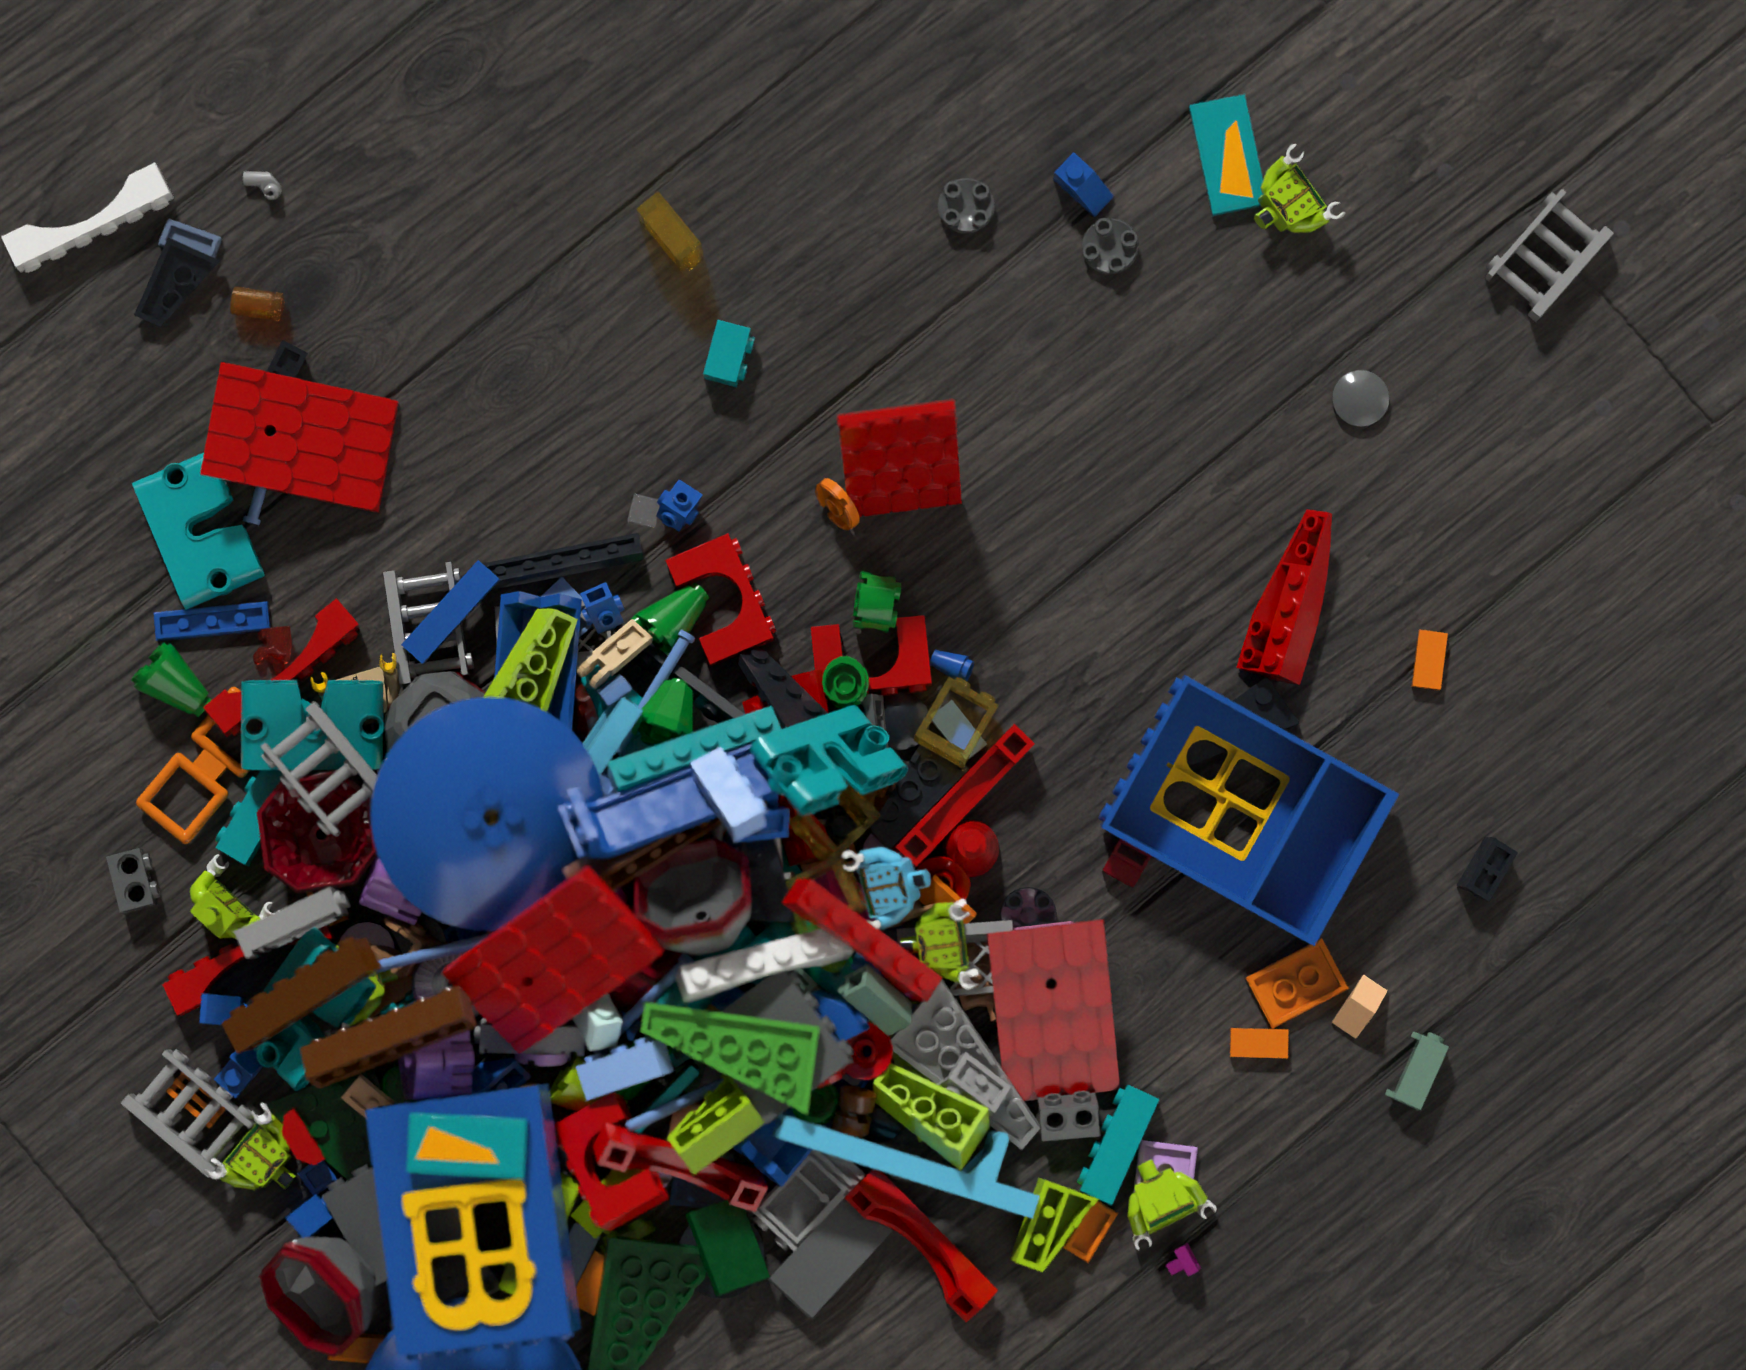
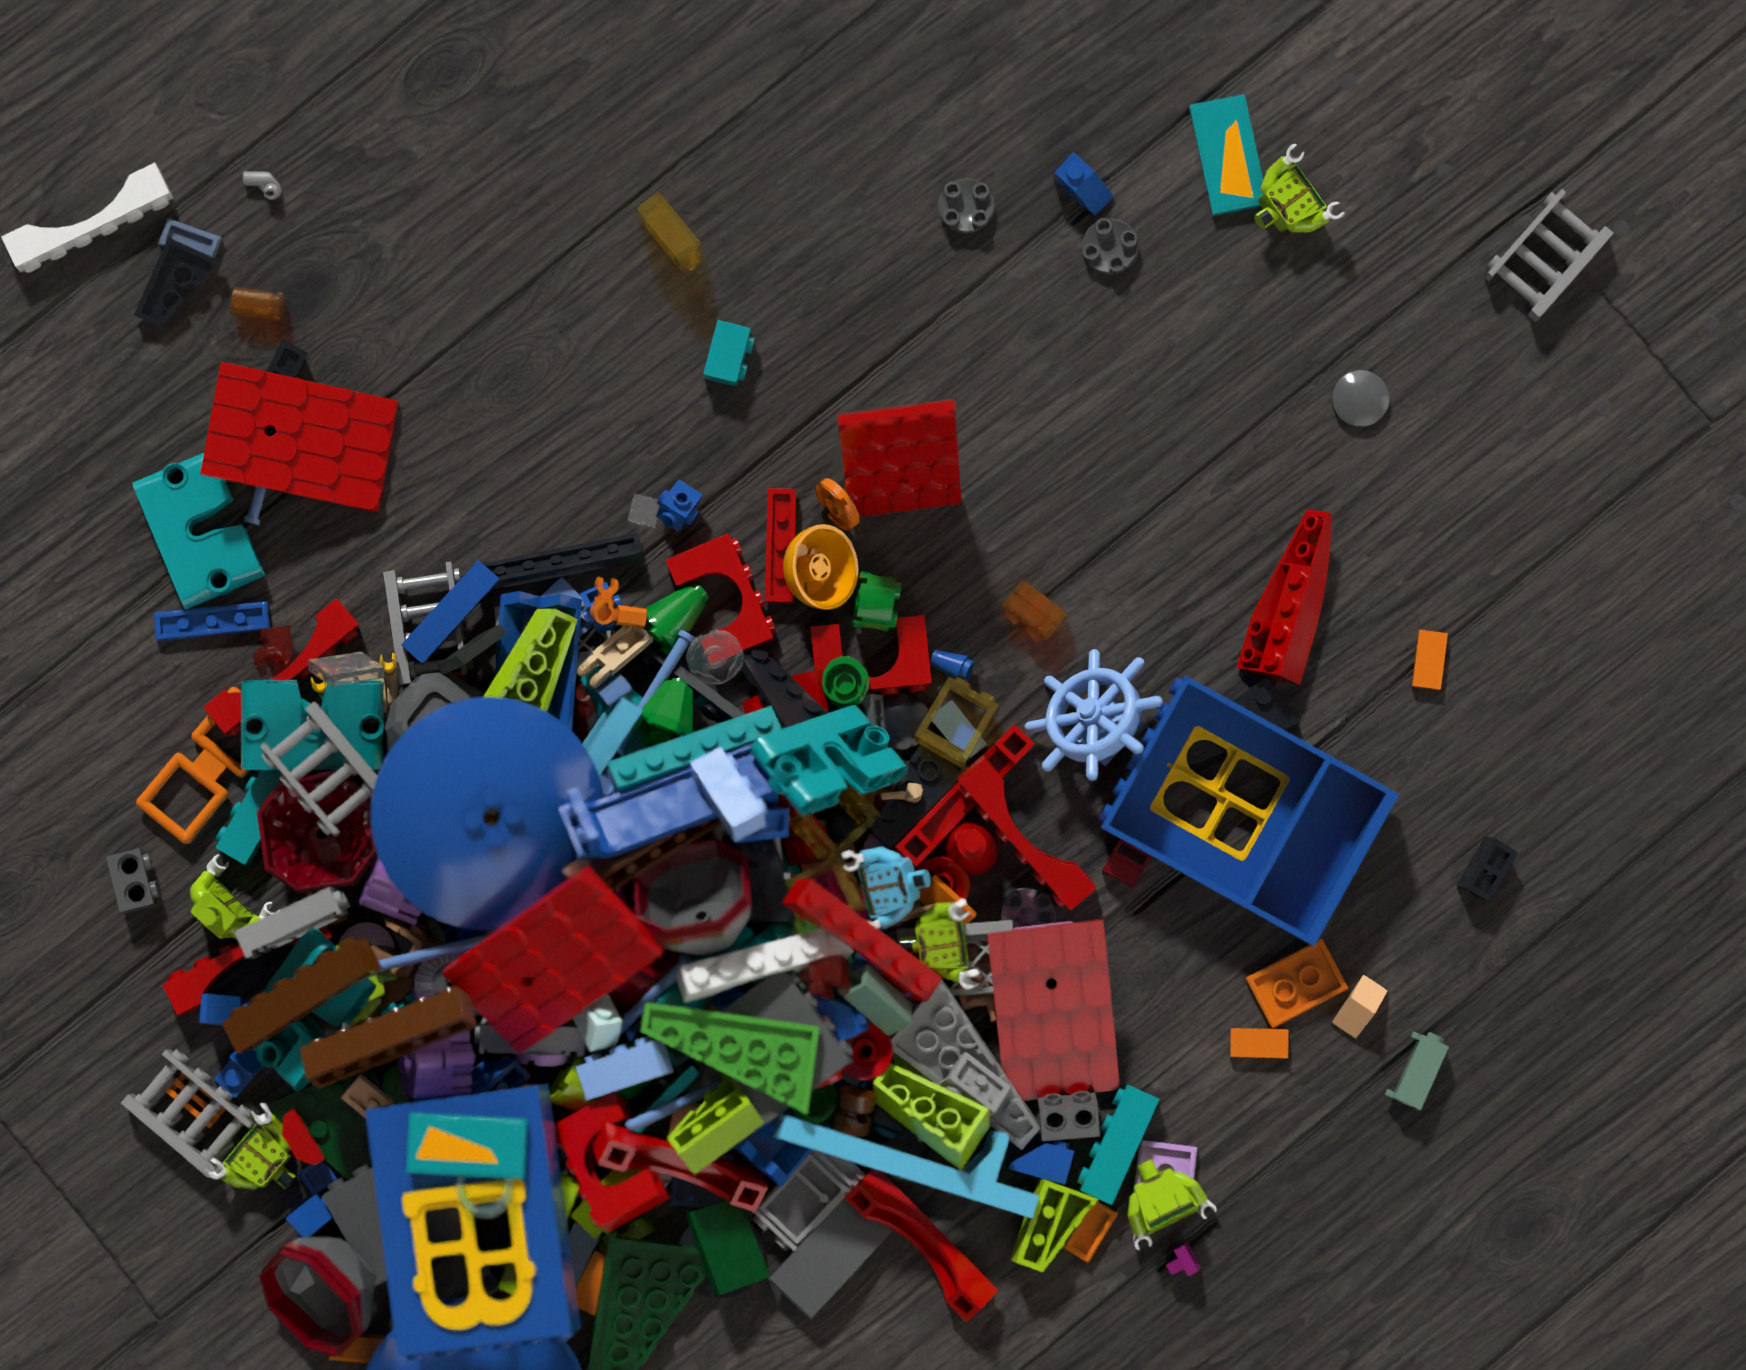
(171, 681): green cone -> none
(346, 668): none -> clear tile
(471, 649): none -> pearl dark grey tile
(486, 1211): none -> clear light blue helmet
(603, 611): none -> orange bar
(715, 657): none -> clear tile
(780, 533): none -> red plate
(821, 567): none -> light orange piece
(825, 974): none -> clear red piece
(912, 794): none -> tan hand
(1033, 611): none -> clear orange brick
(1046, 1162): none -> blue slope
(1064, 877): none -> red arch
(1101, 723): none -> light blue piece

